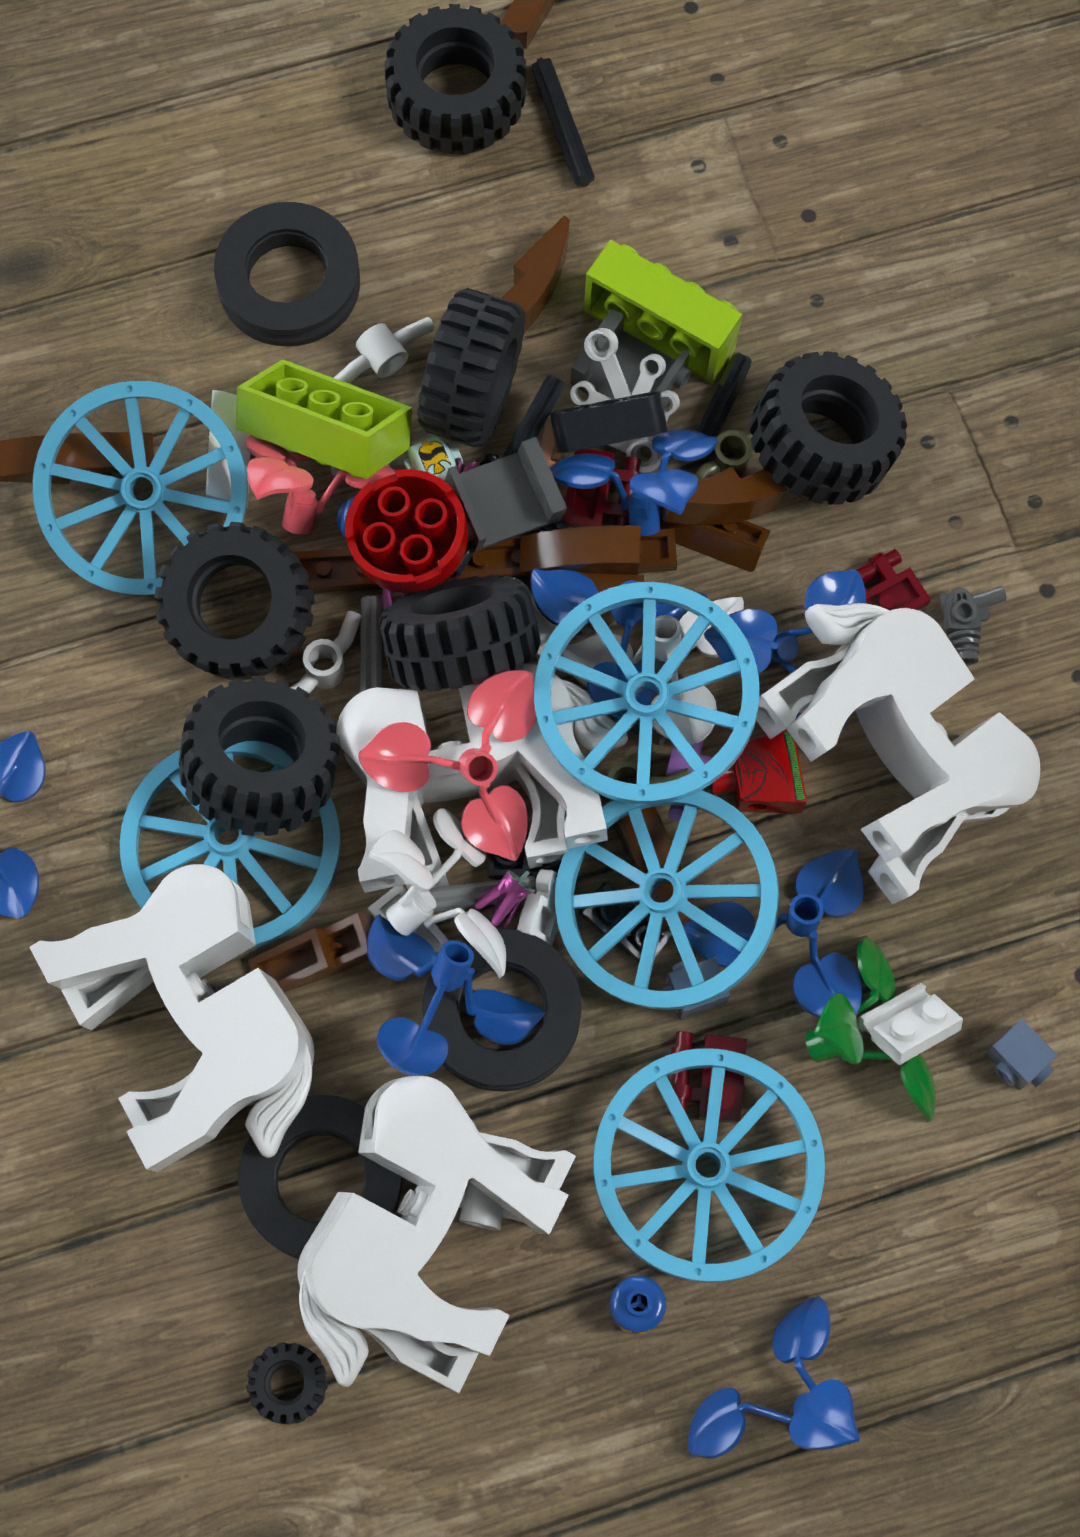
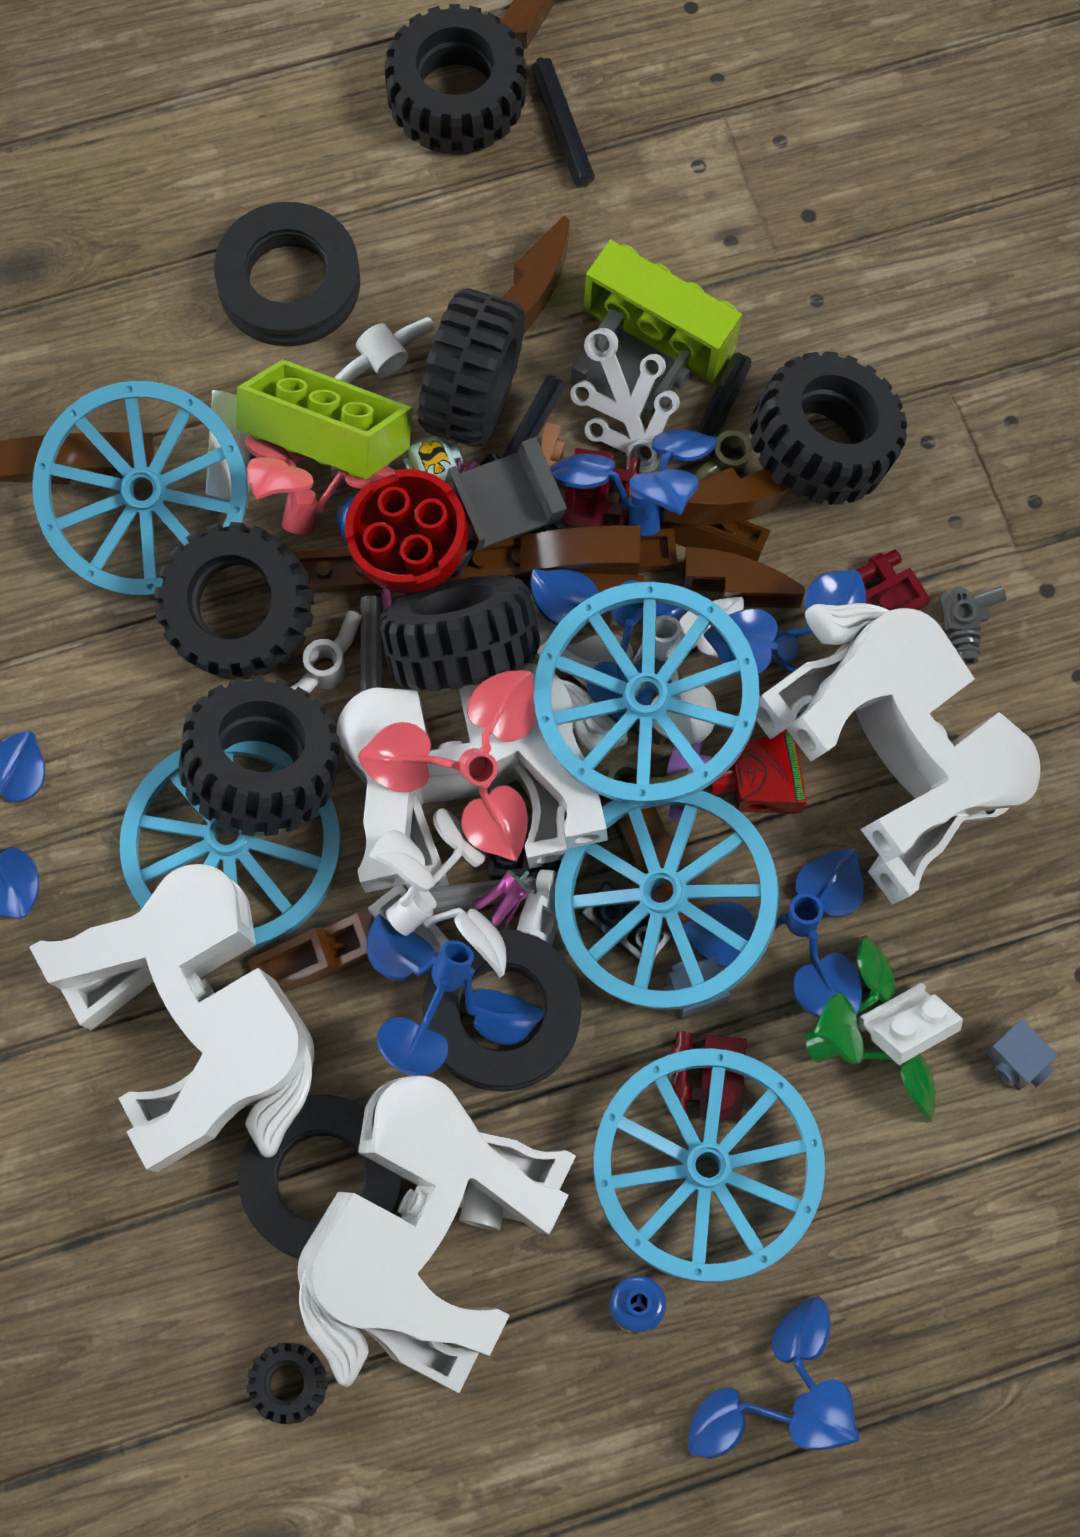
(608, 422): black beam -> none
(740, 577): none -> reddish brown slope

